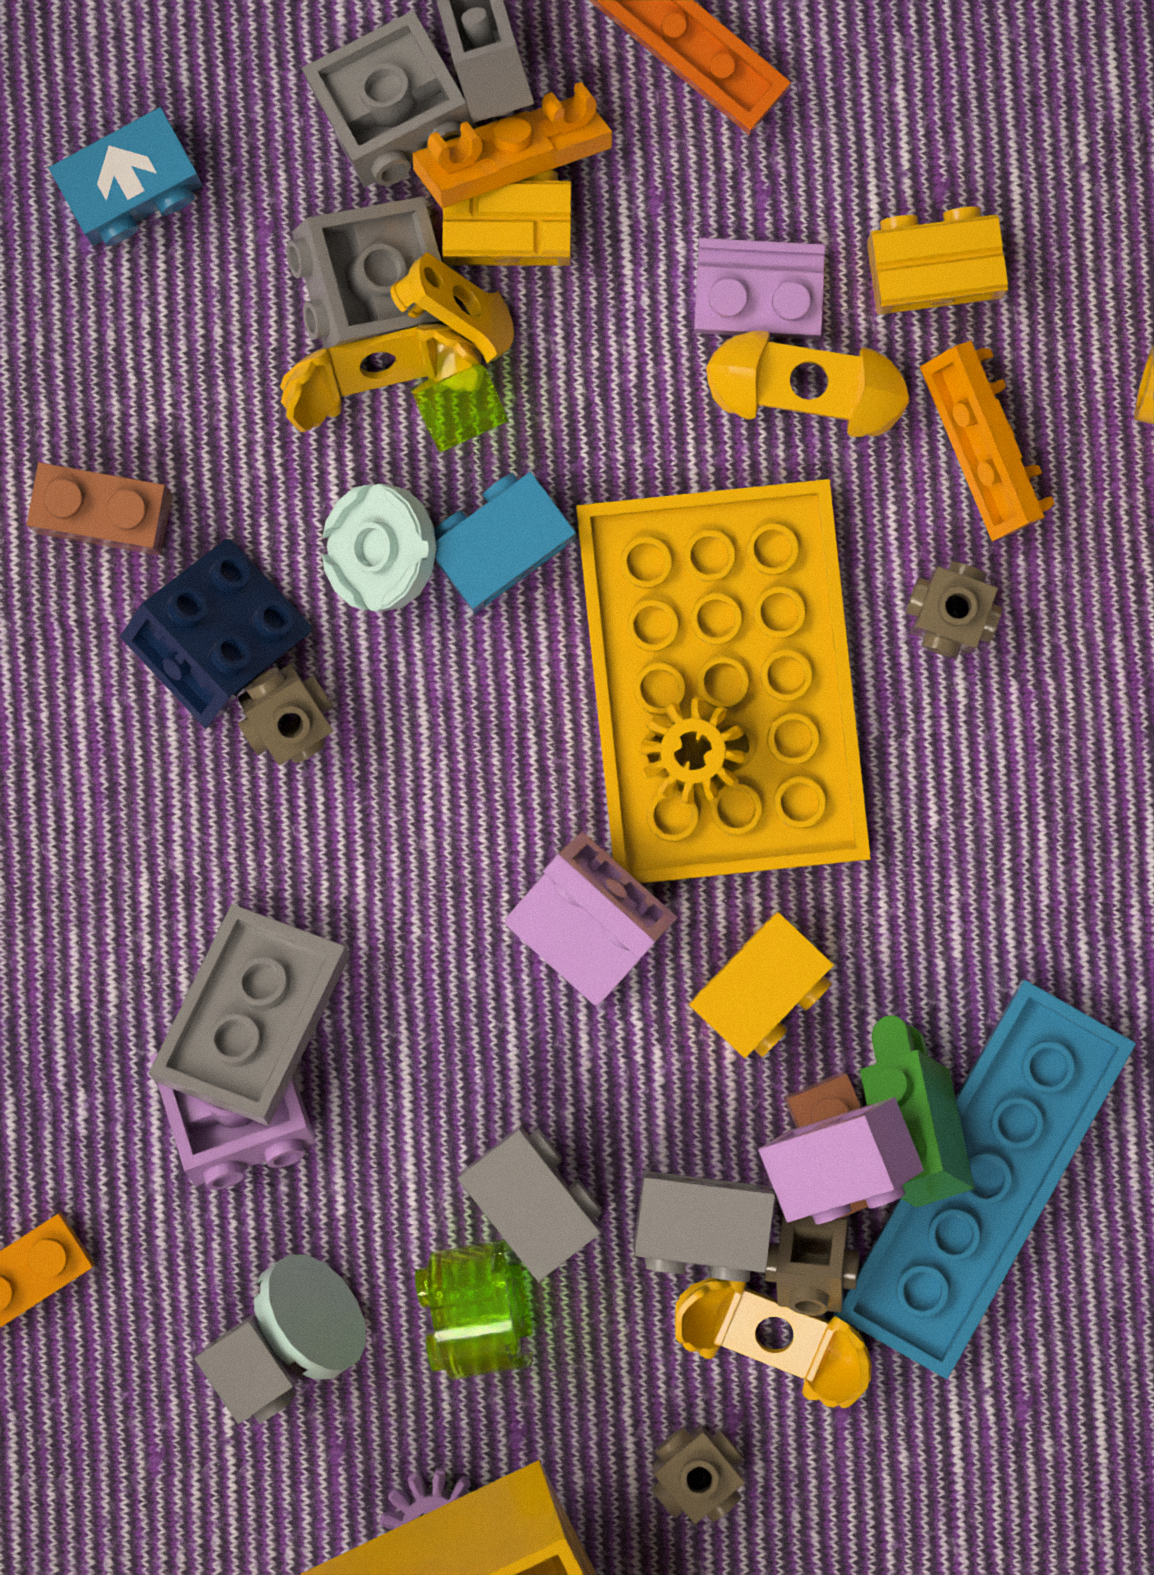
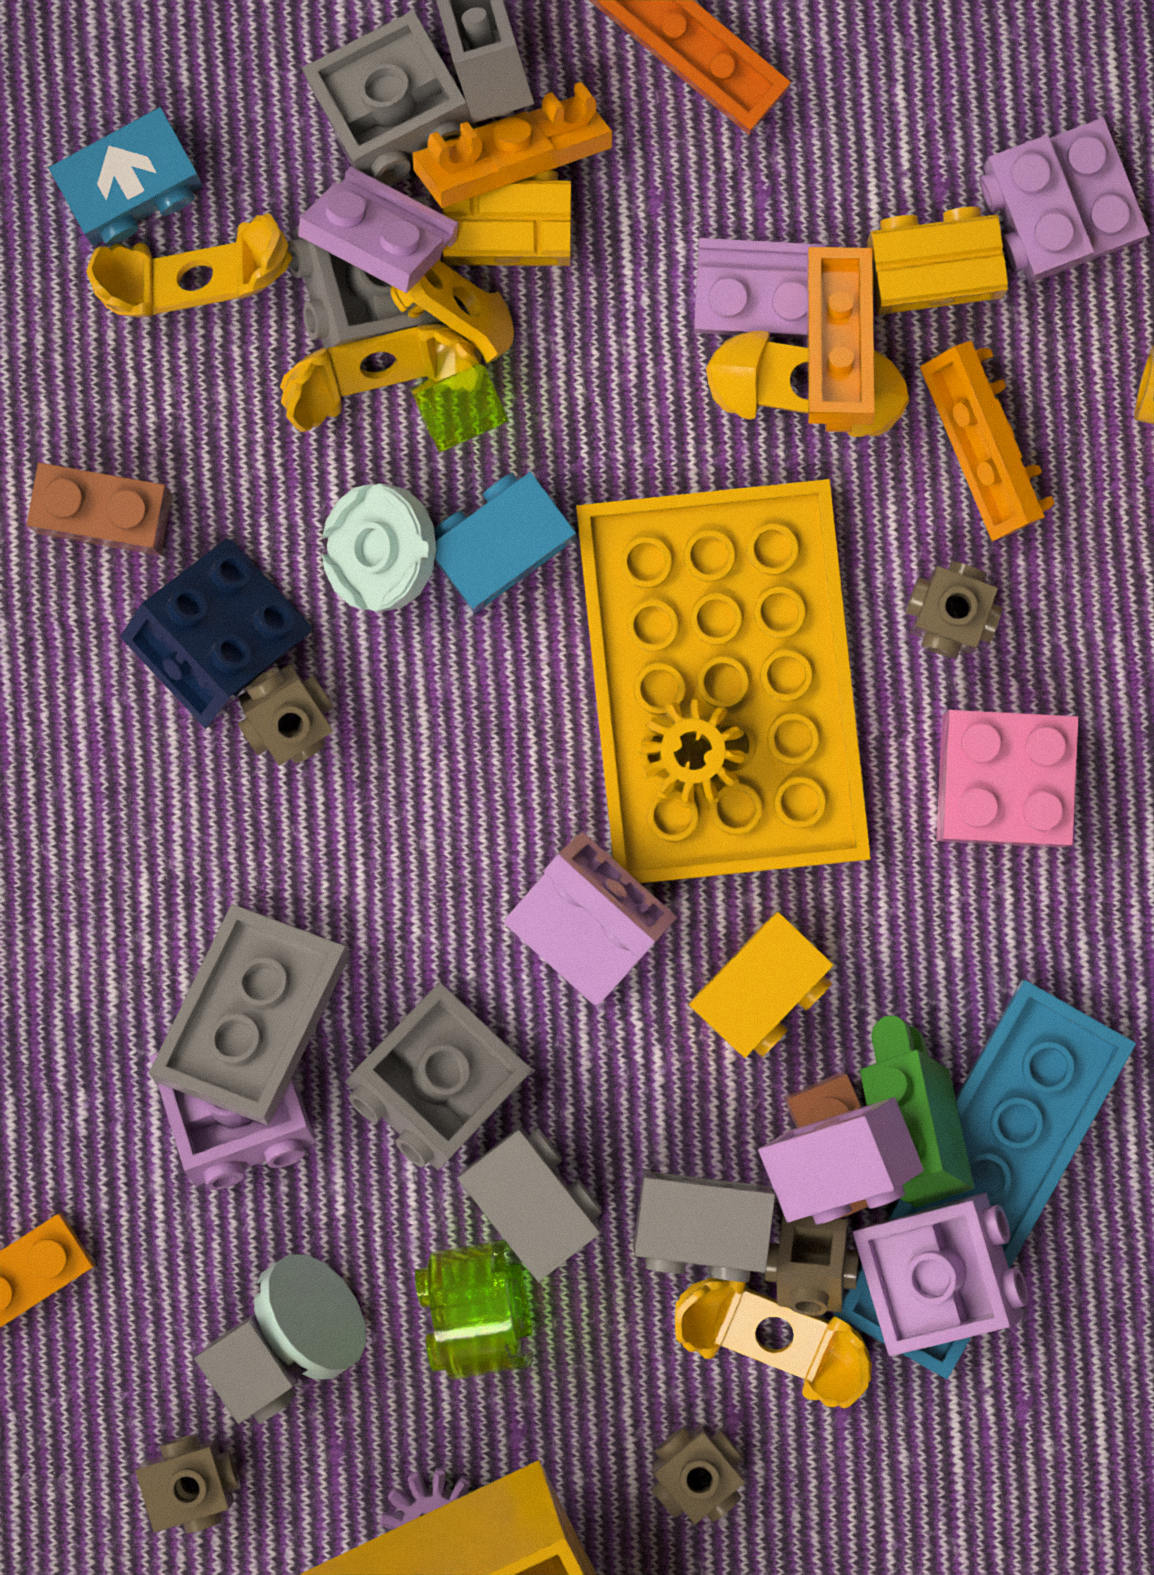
(142, 286): none -> yellow piece
(171, 1501): none -> dark tan brick
(378, 229): none -> lavender plate
(436, 1078): none -> light grey plate
(840, 337): none -> light orange plate
(941, 1274): none -> lavender plate
(1007, 778): none -> bright pink brick
(1062, 200): none -> lavender plate

